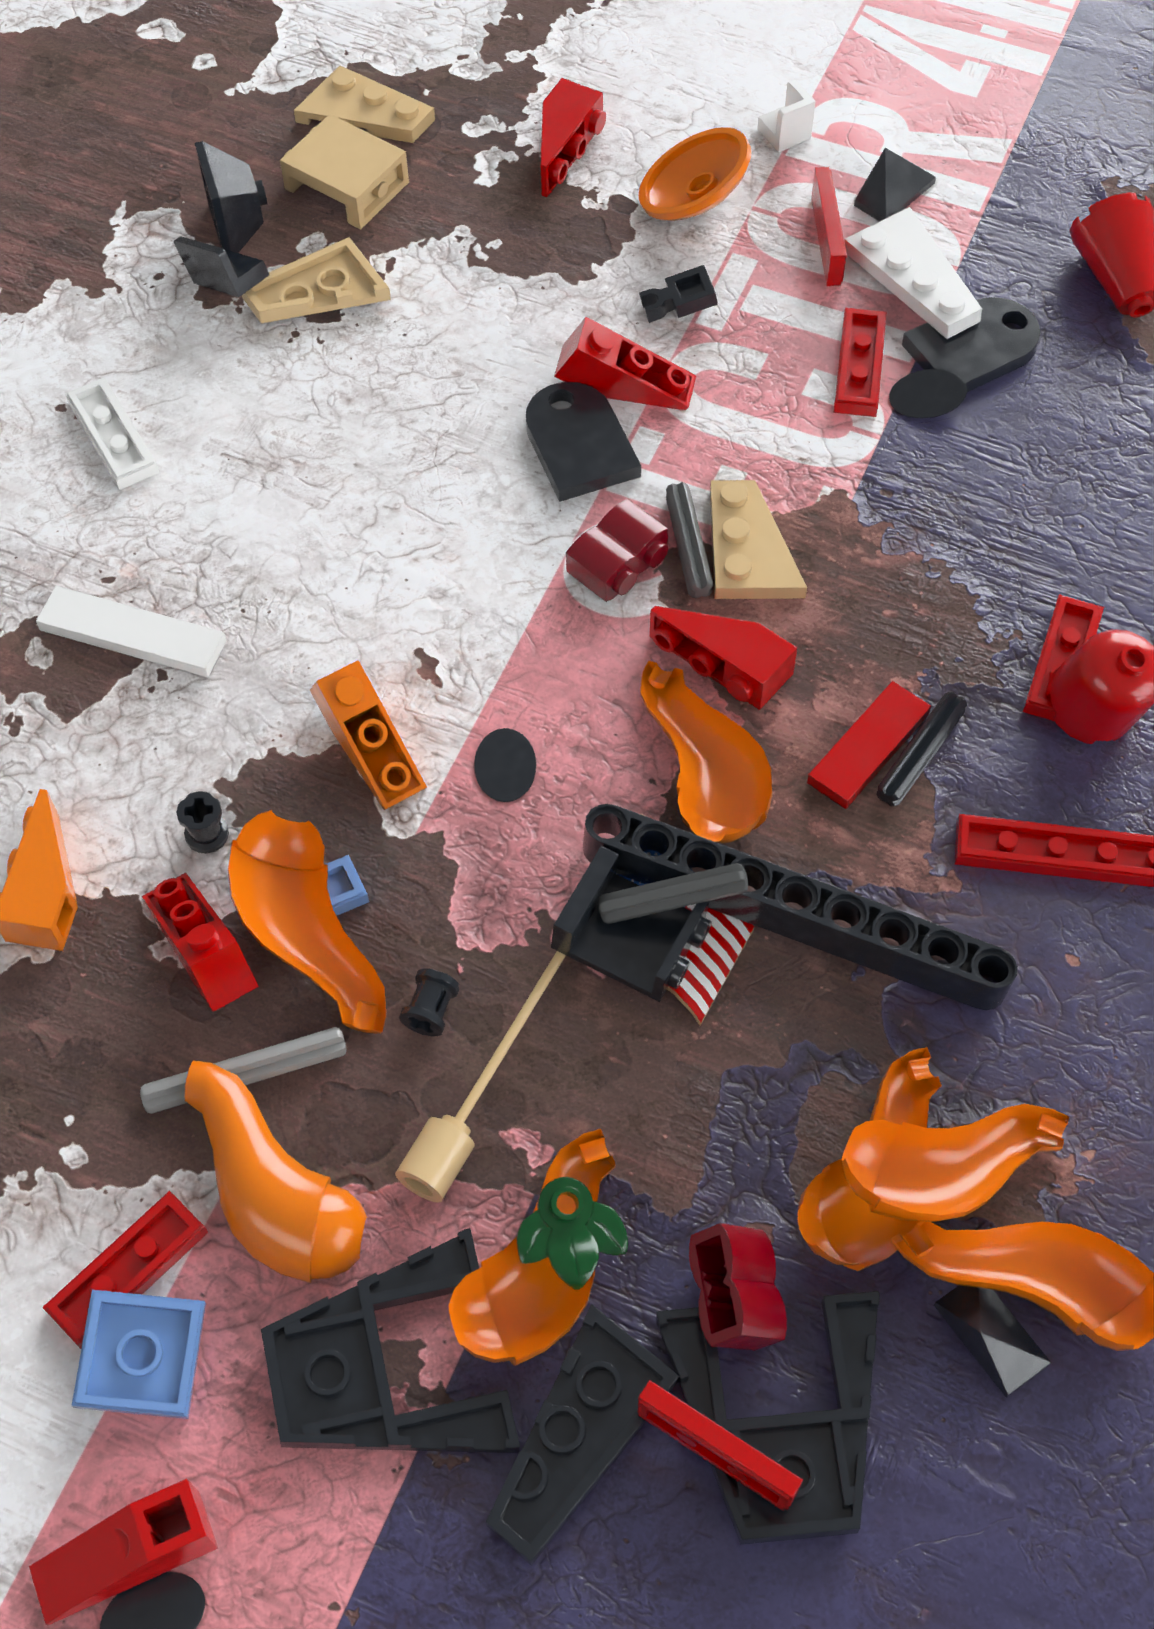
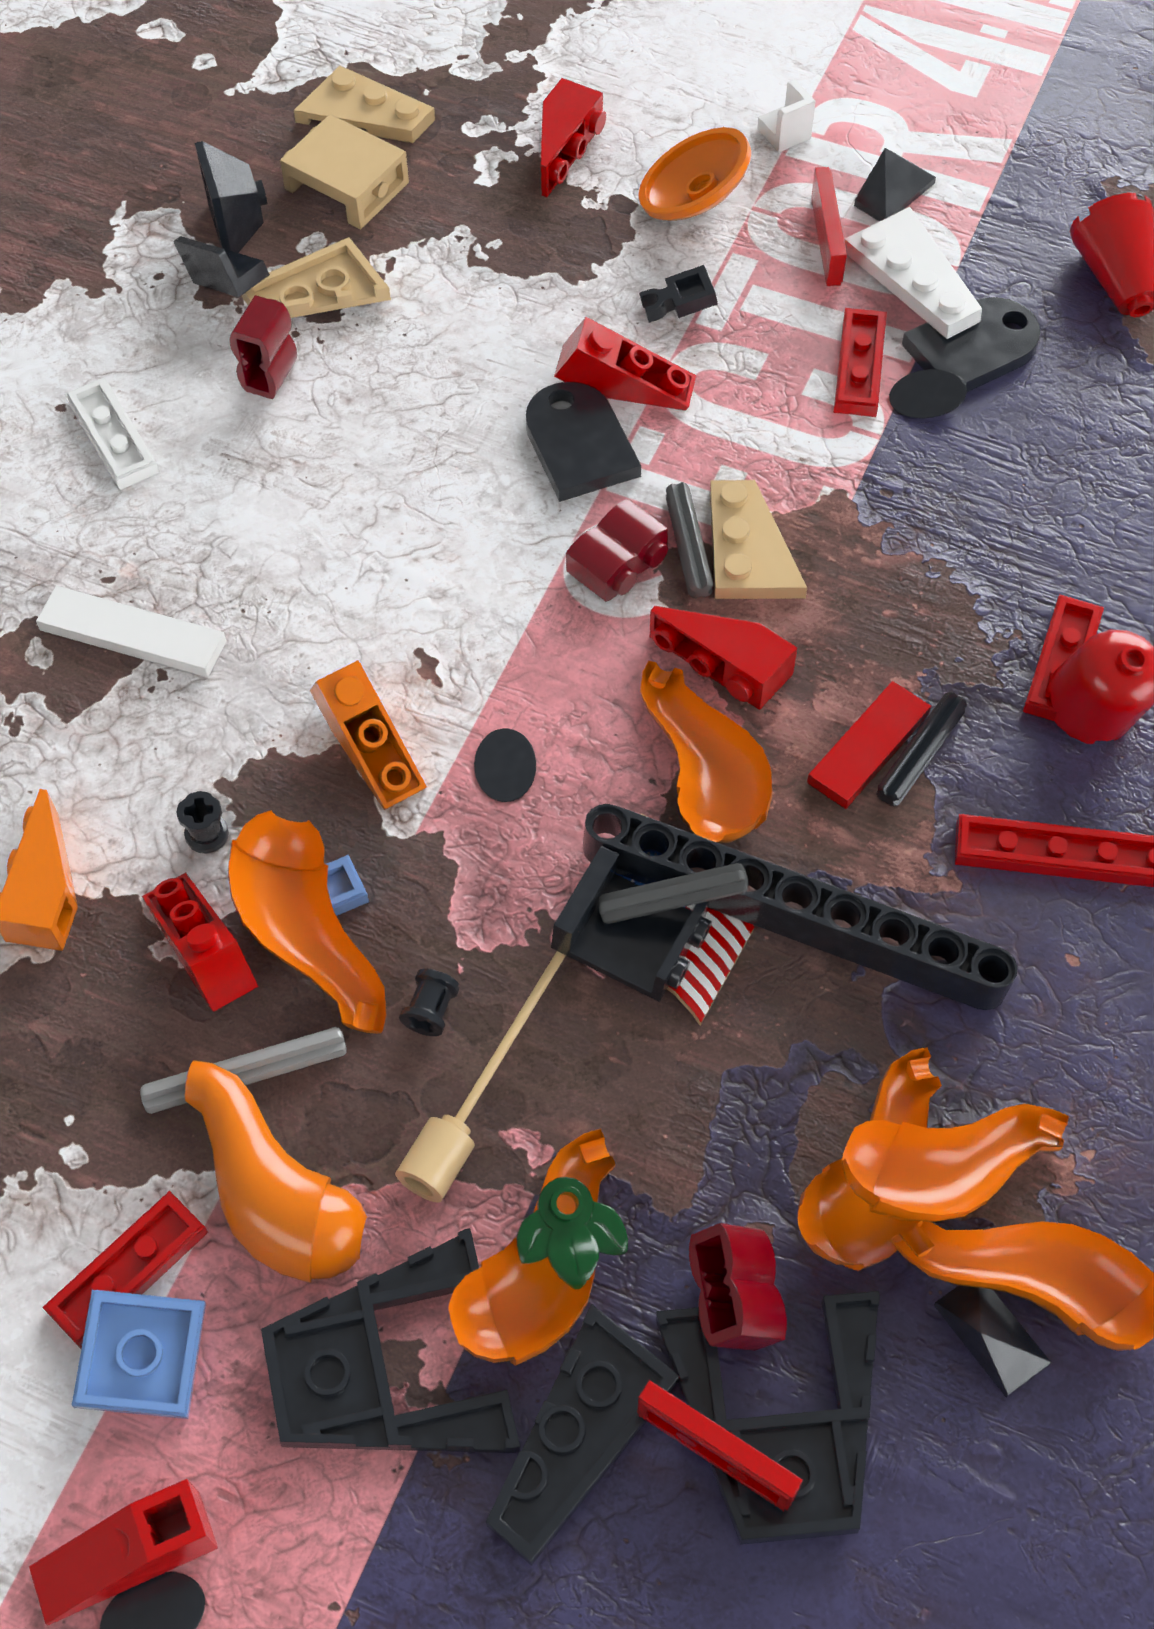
(263, 347): none -> dark red brick

